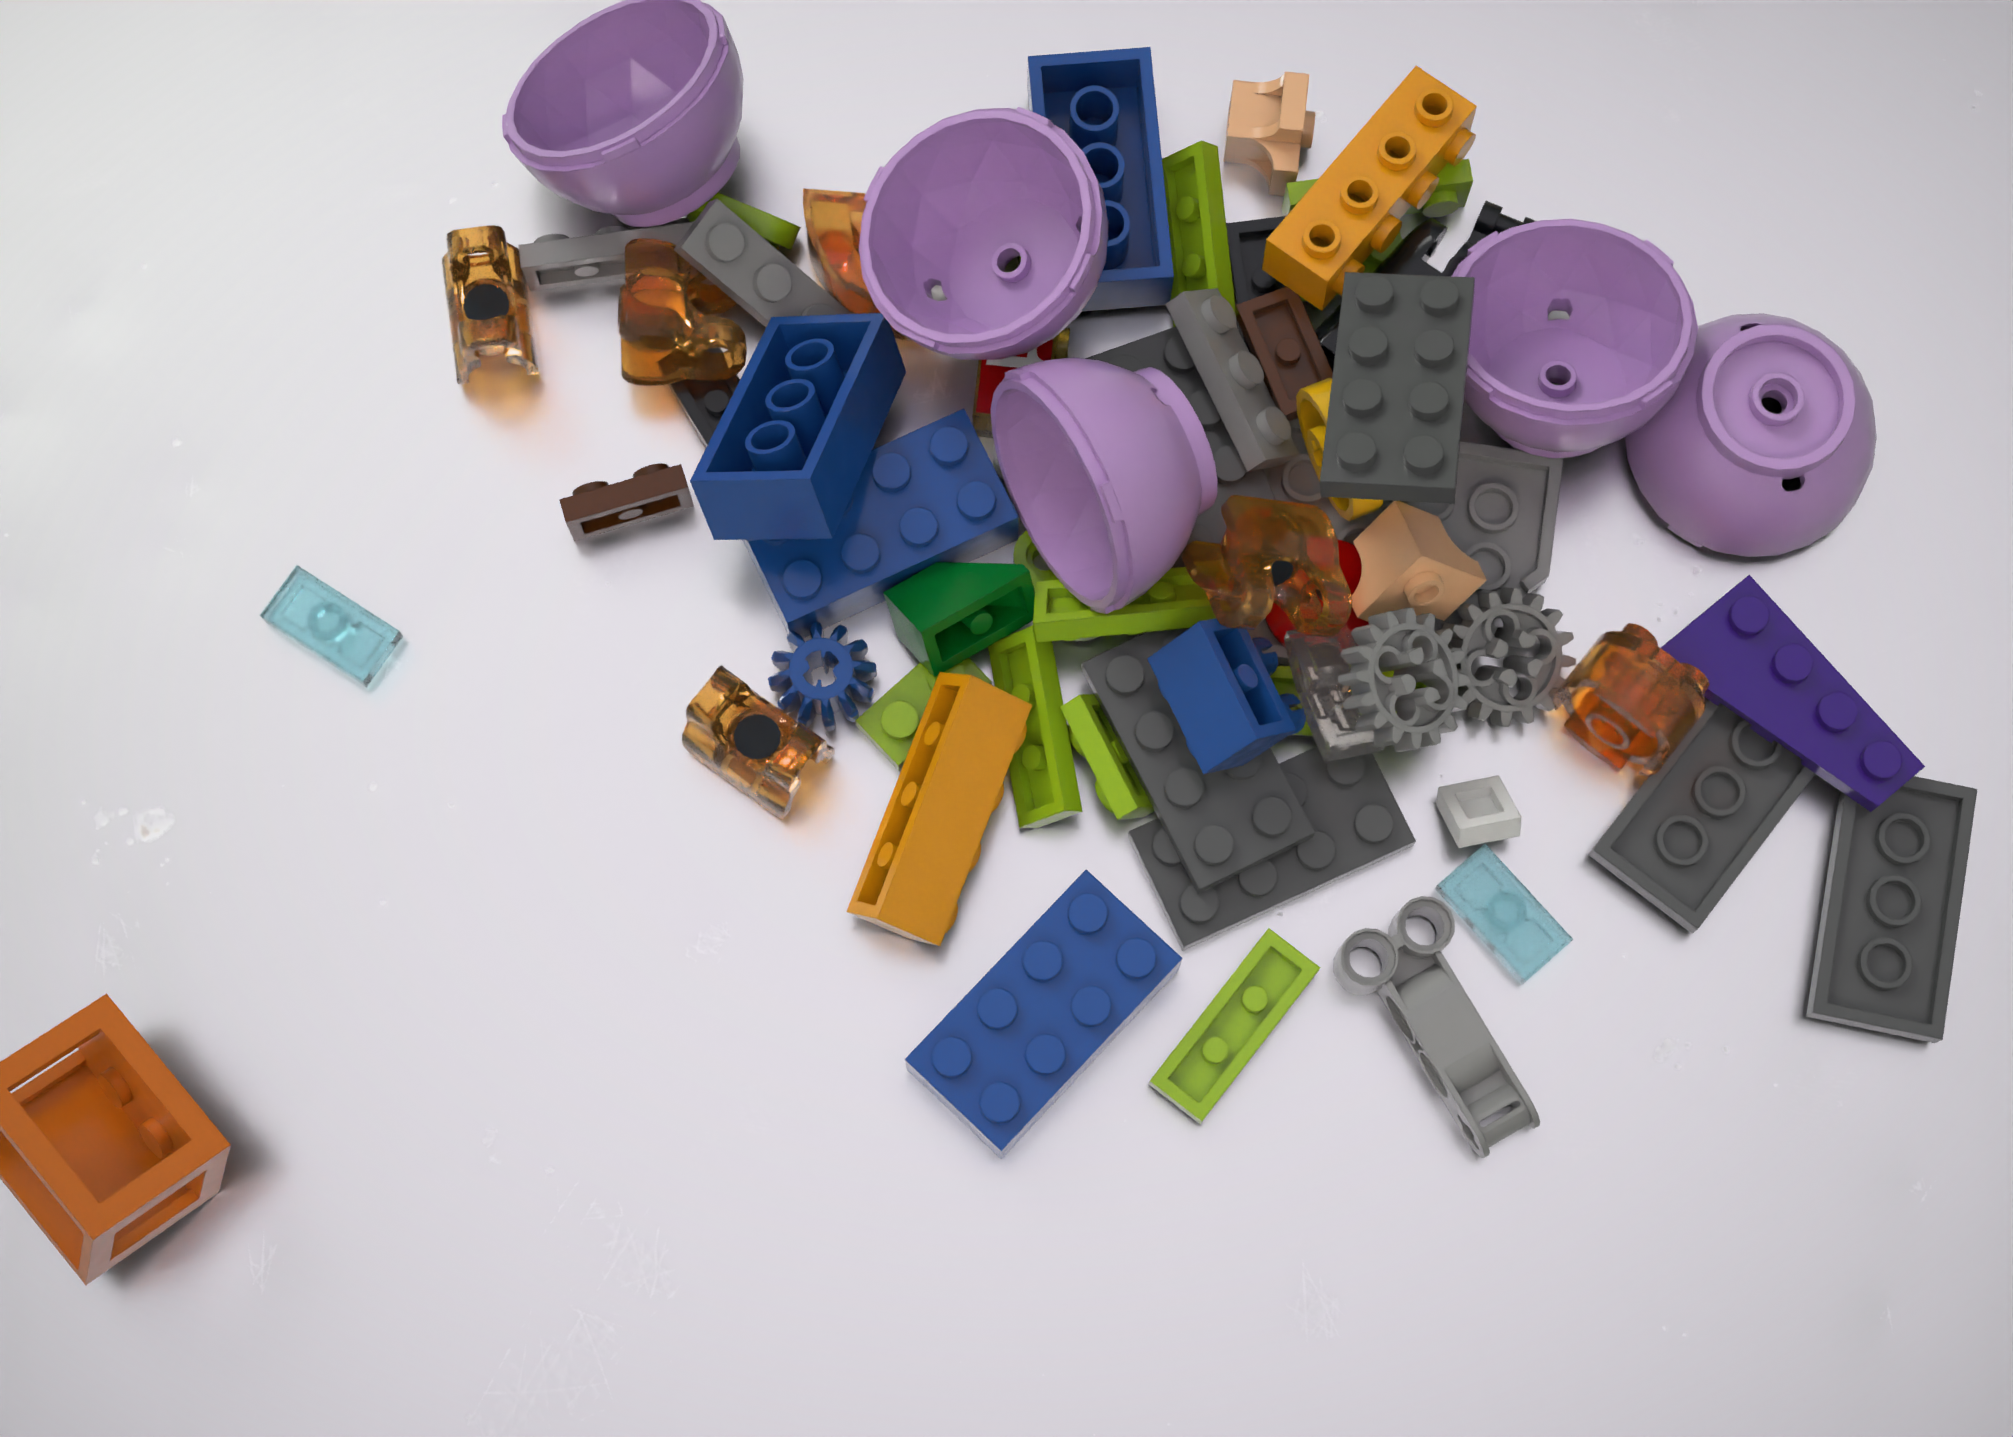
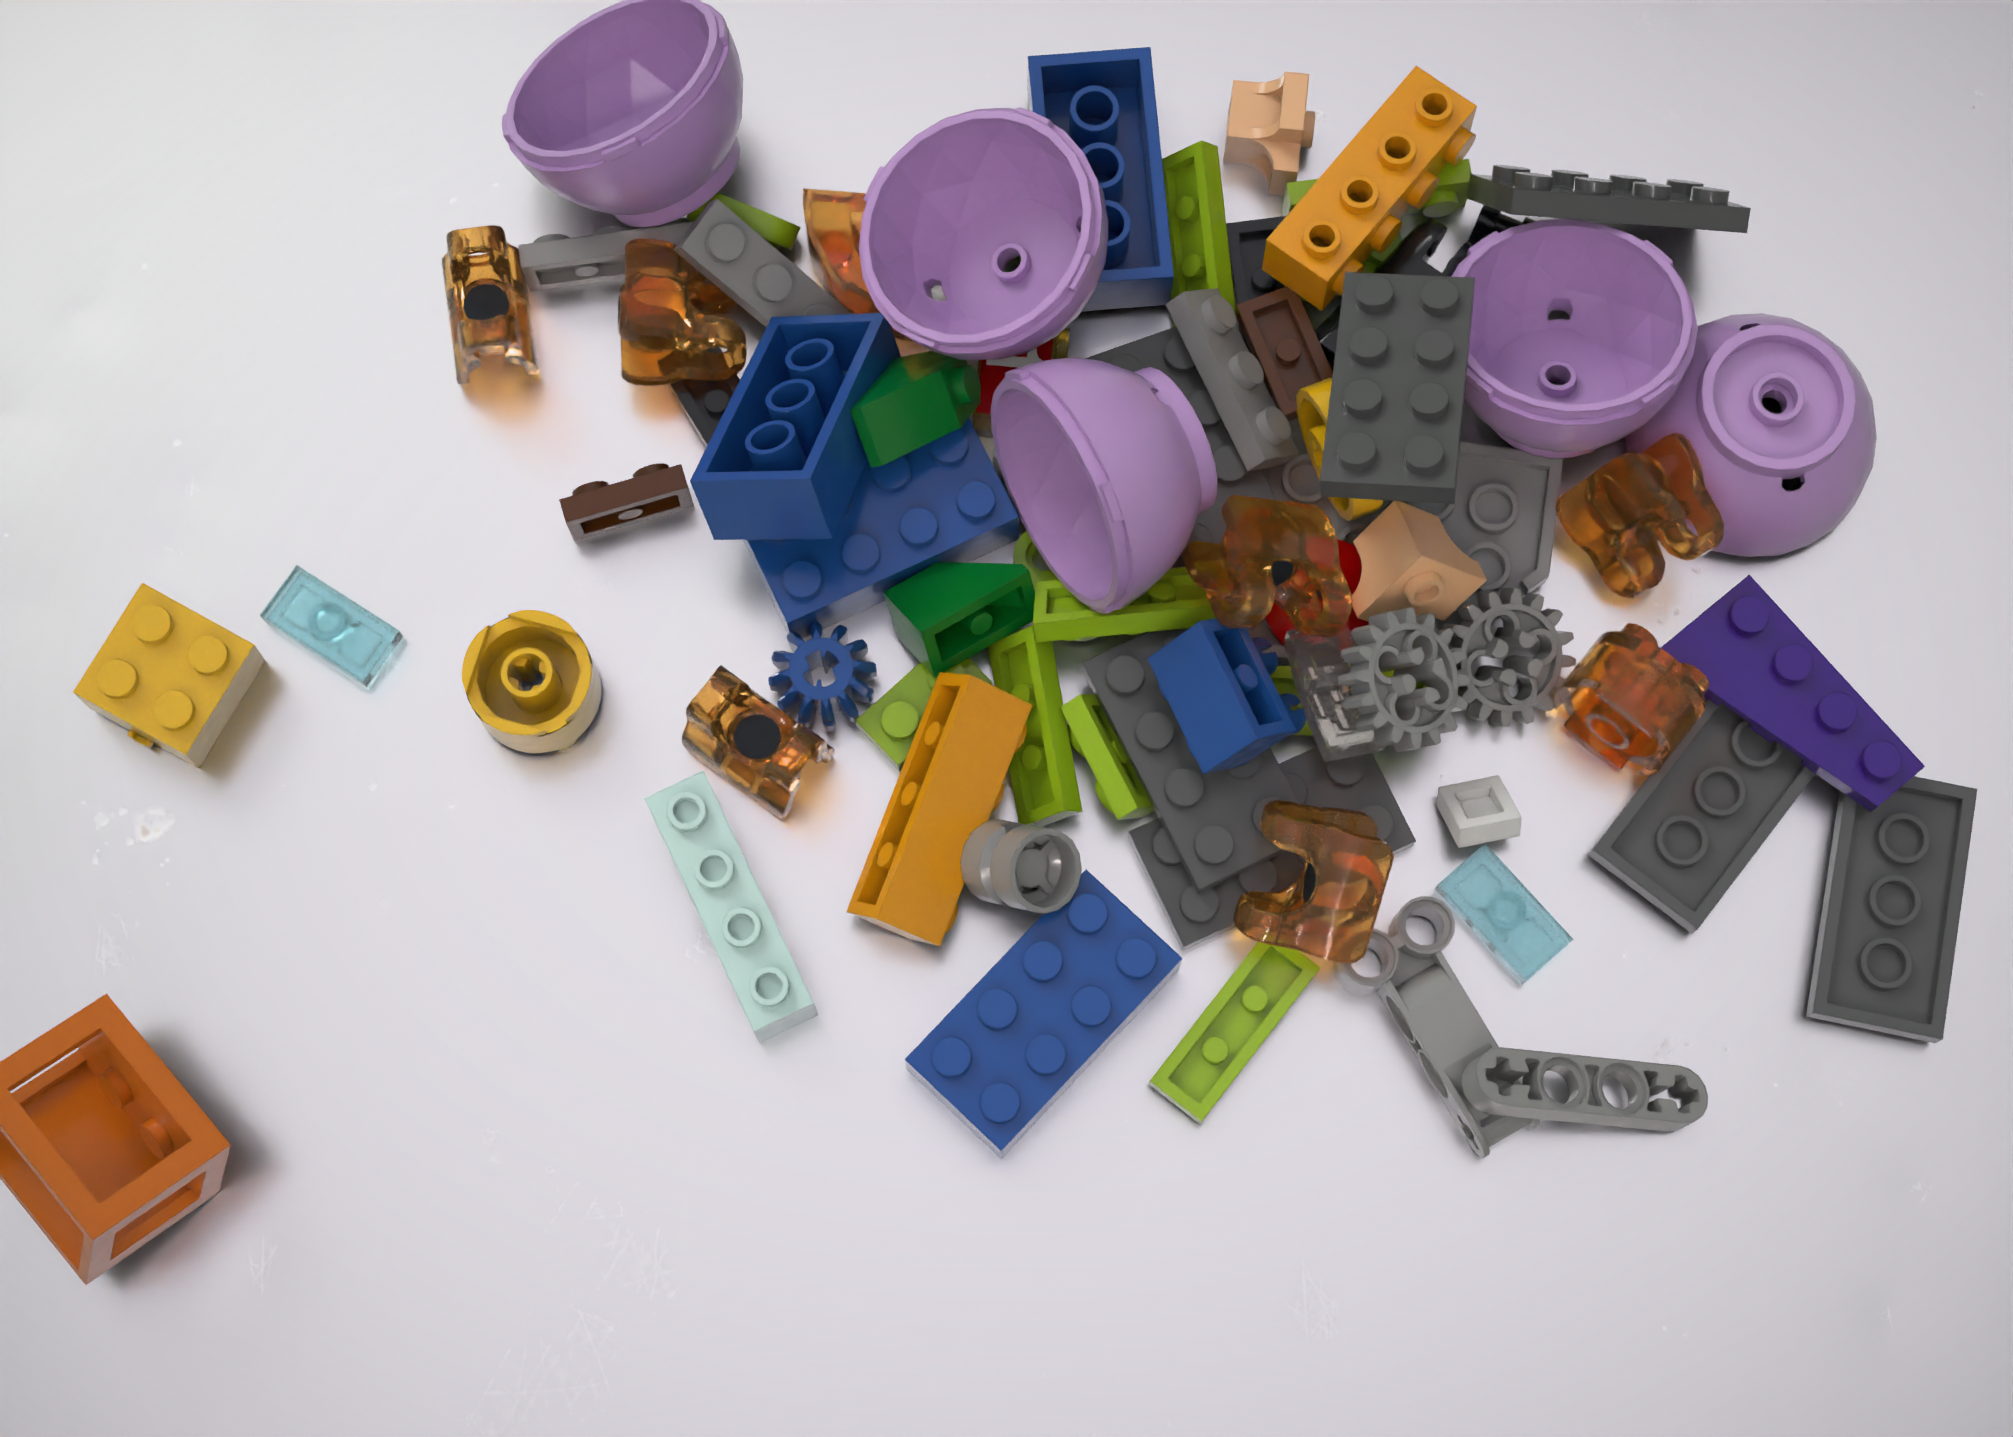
(169, 676): none -> yellow brick
(514, 652): none -> yellow brick
(731, 906): none -> light aqua brick
(915, 404): none -> green slope
(1021, 866): none -> light grey wheel
(1339, 889): none -> clear orange piece
(1585, 1083): none -> light grey beam
(1613, 200): none -> dark grey plate
(1635, 504): none -> clear orange piece

